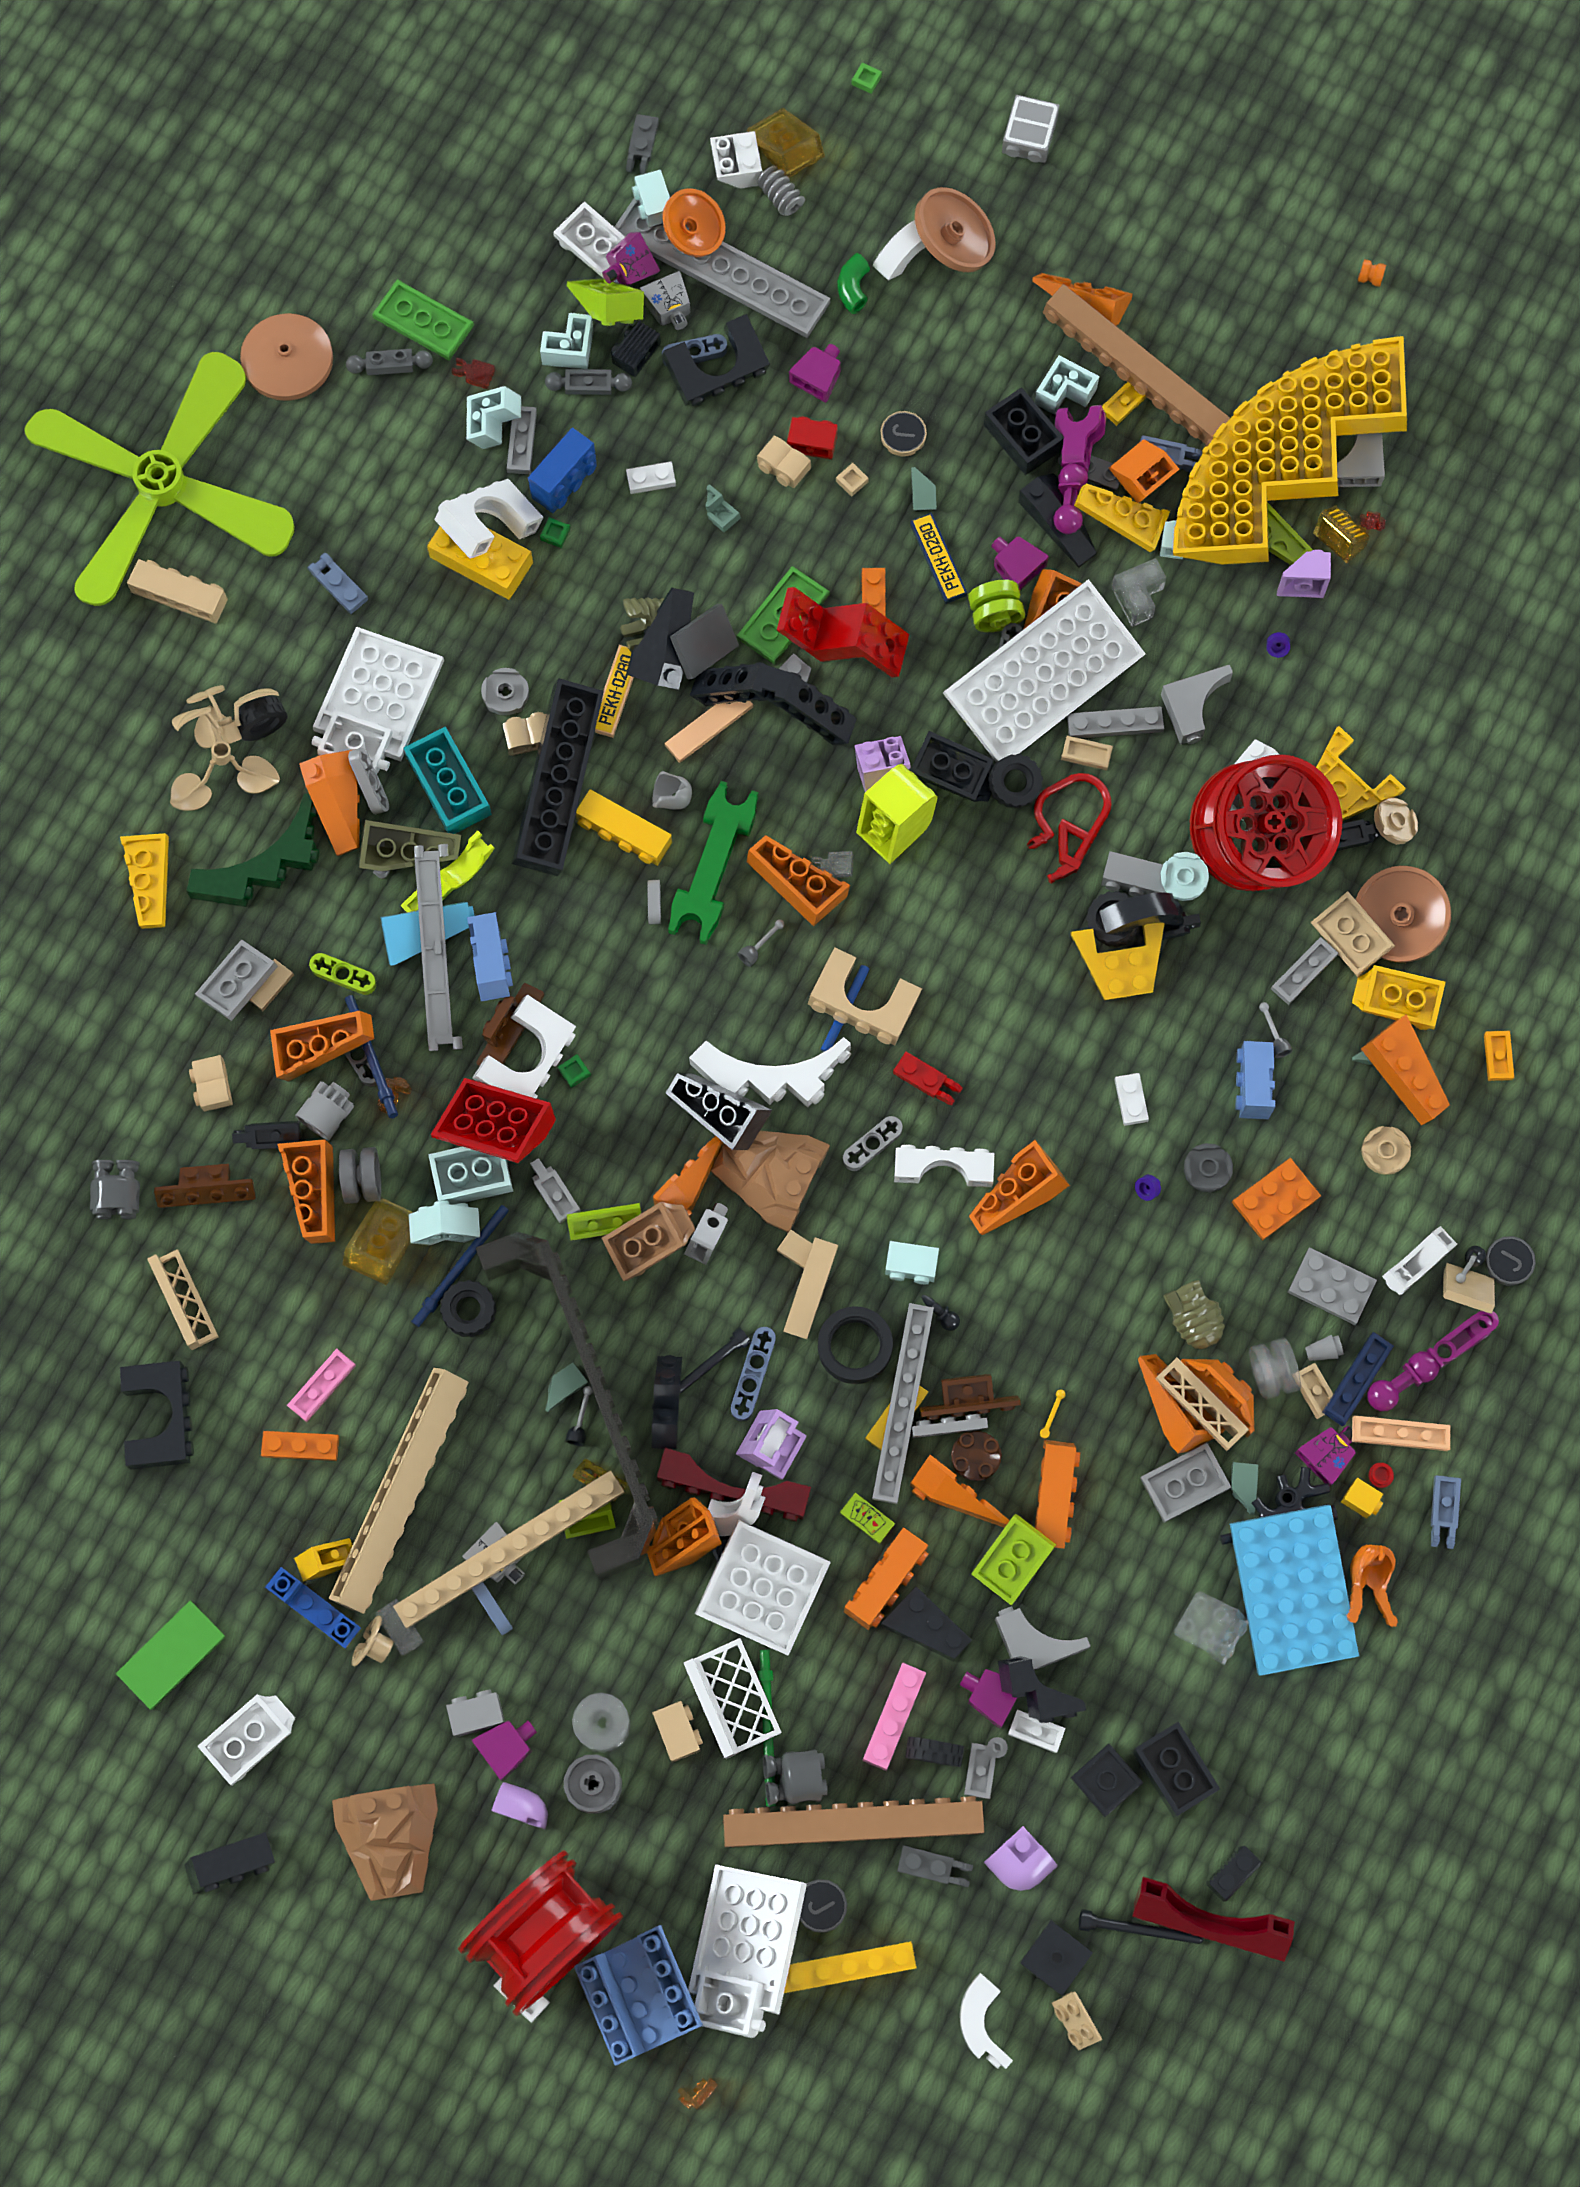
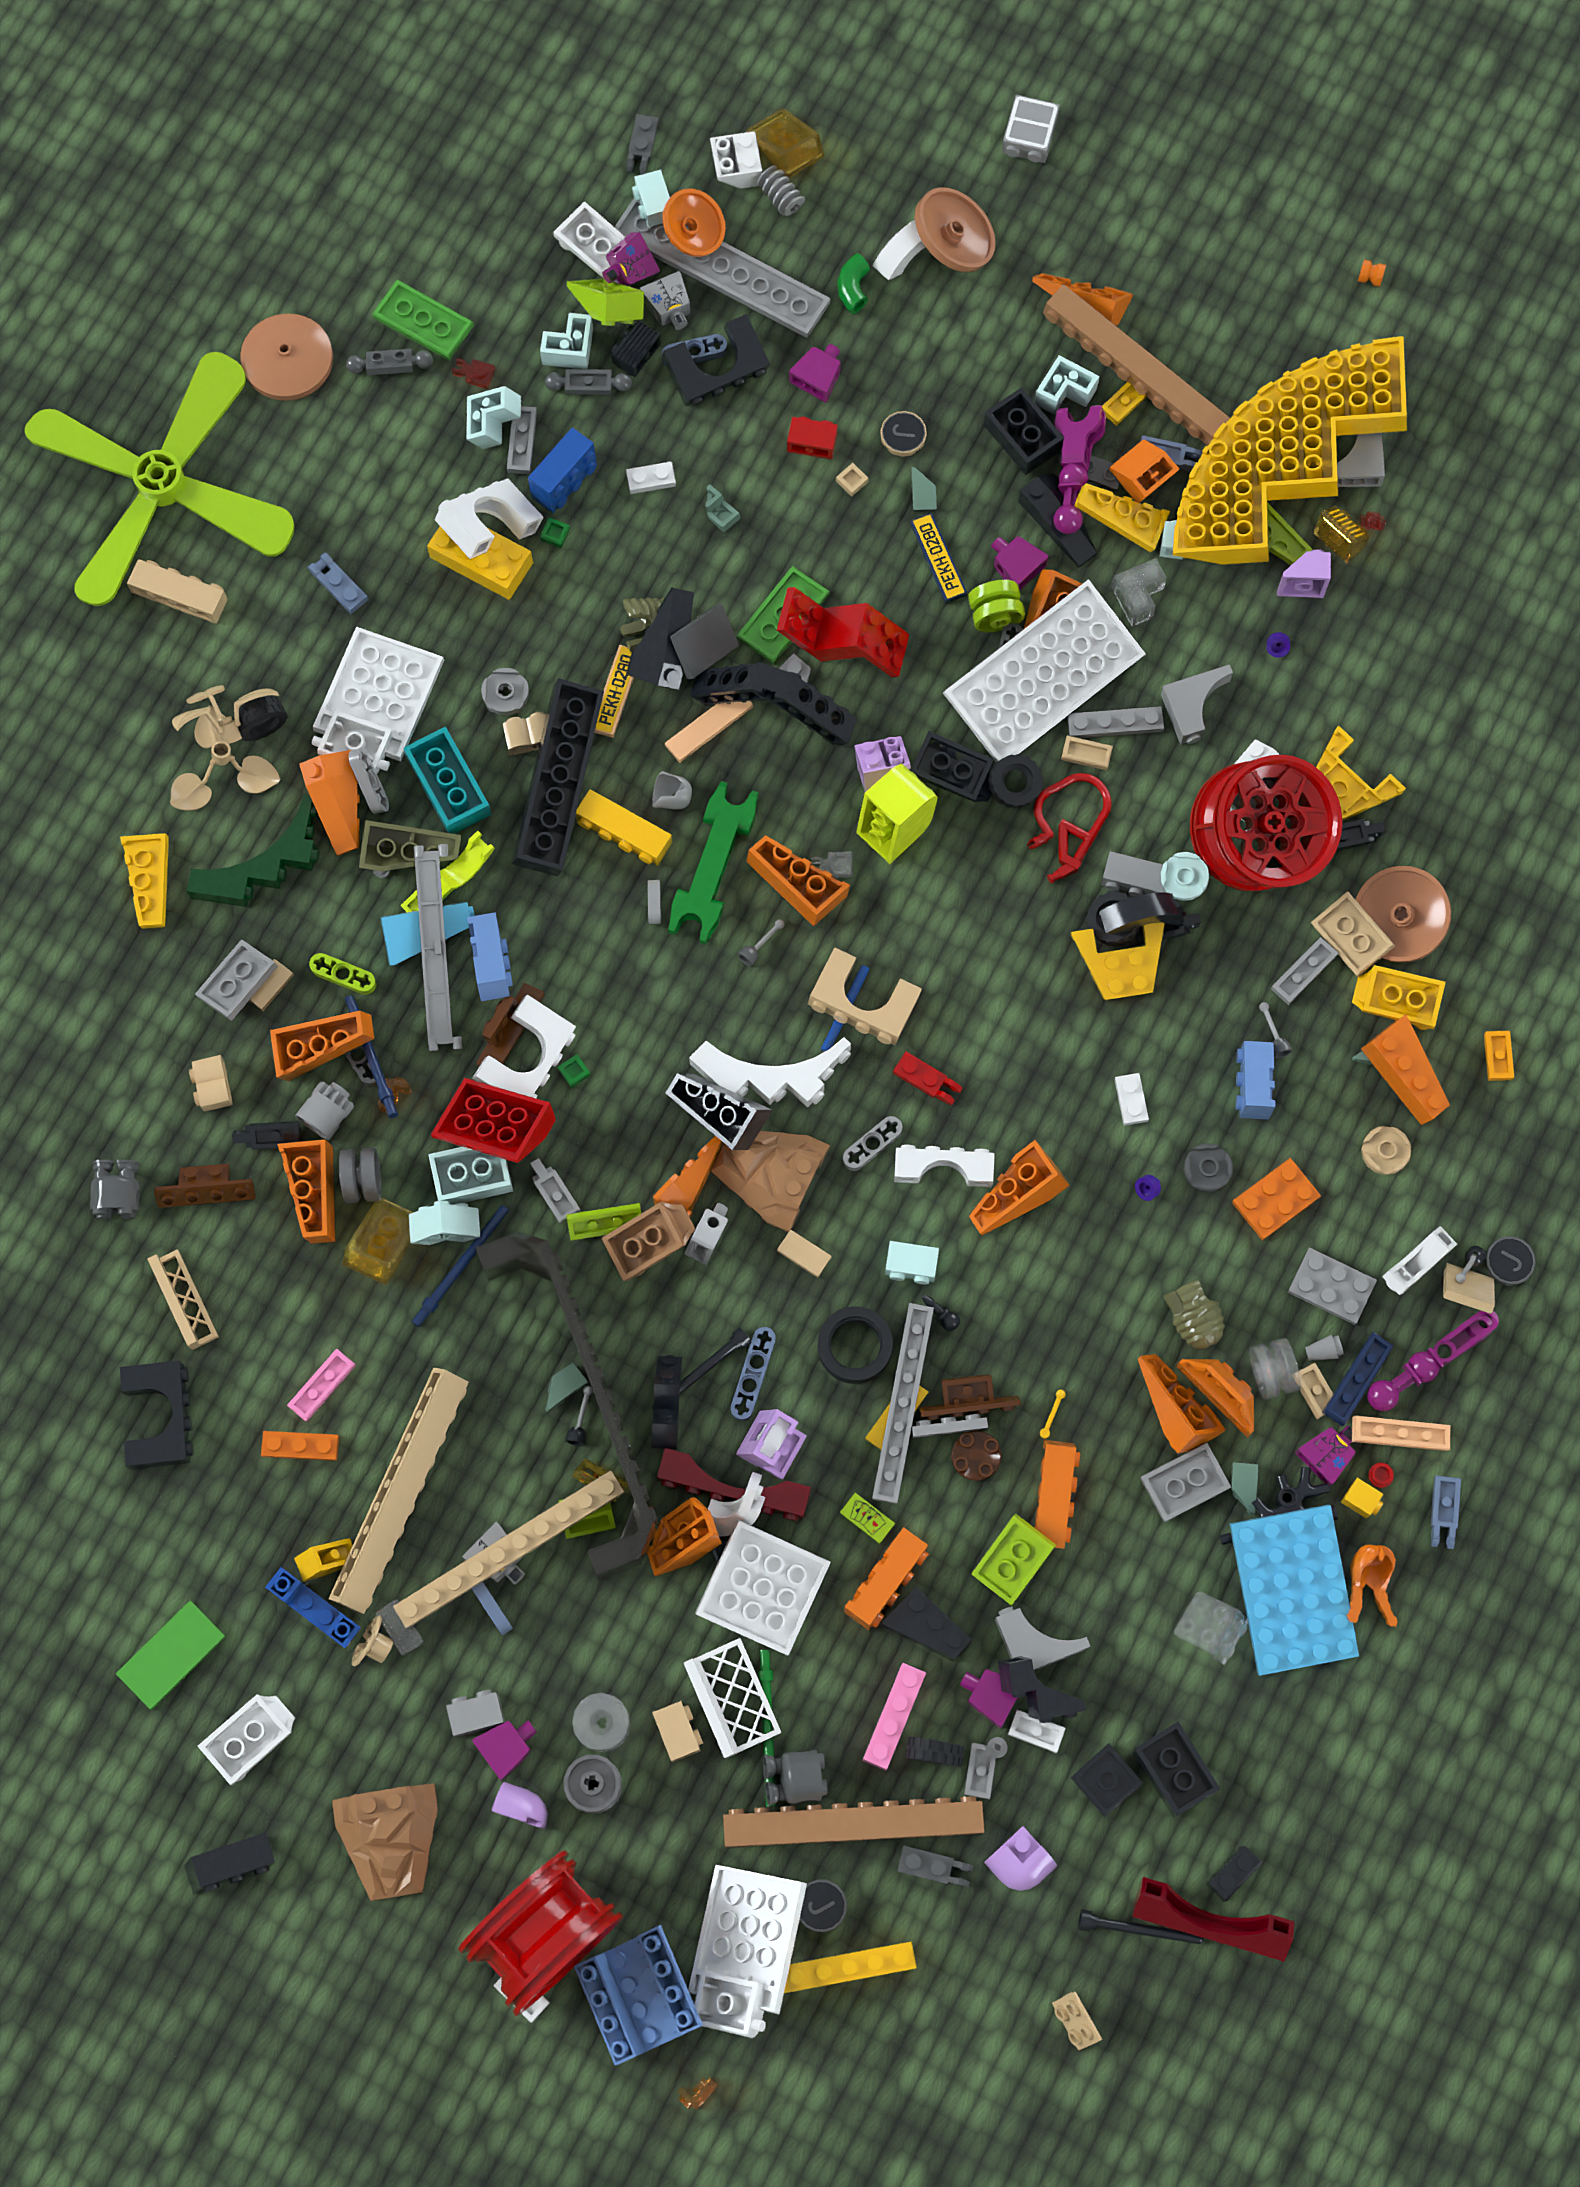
(460, 1291): black tyre -> none
(783, 462): tan brick -> none
(811, 1288): tan tile -> none
(866, 78): bright green plate -> none
(874, 588): orange plate -> none
(940, 1486): orange wedge -> none
(972, 2013): white arch -> none
(1056, 1957): black plate -> none
(1205, 1400): tan fence -> none
(1395, 821): tan tile -> none

